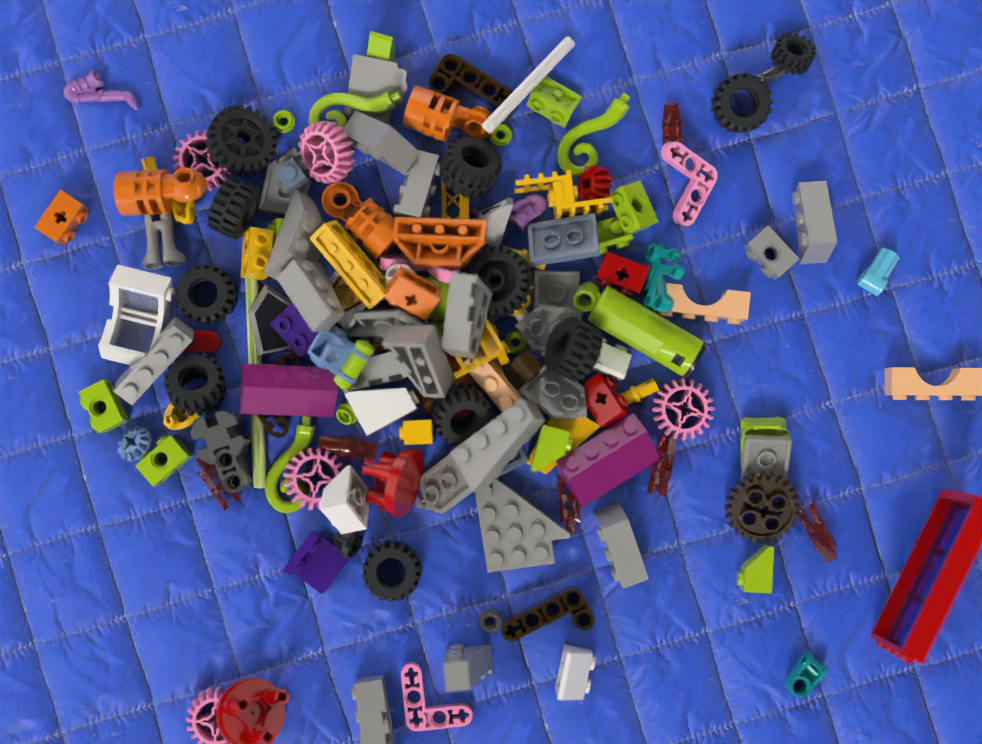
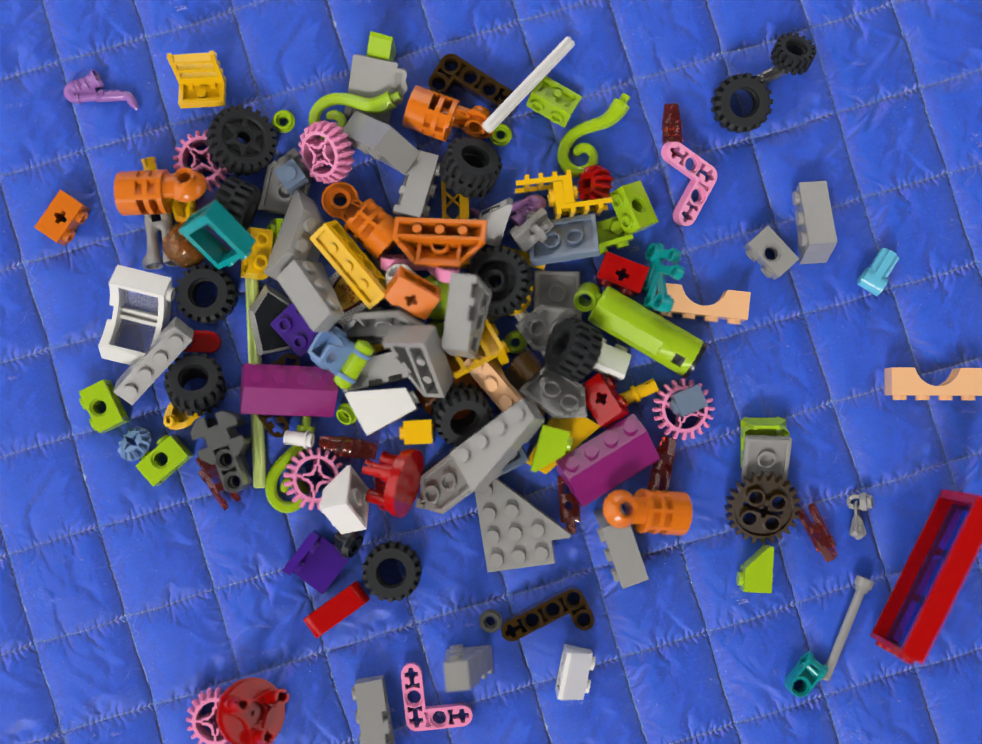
(180, 249): none -> clear orange cylinder
(199, 79): none -> yellow plate
(226, 227): none -> teal window
(299, 438): none -> white pin
(336, 609): none -> red beam
(534, 229): none -> light grey hips
(650, 511): none -> orange cylinder
(688, 401): none -> sand blue brick
(857, 527): none -> light grey piece
(862, 587): none -> light grey piece

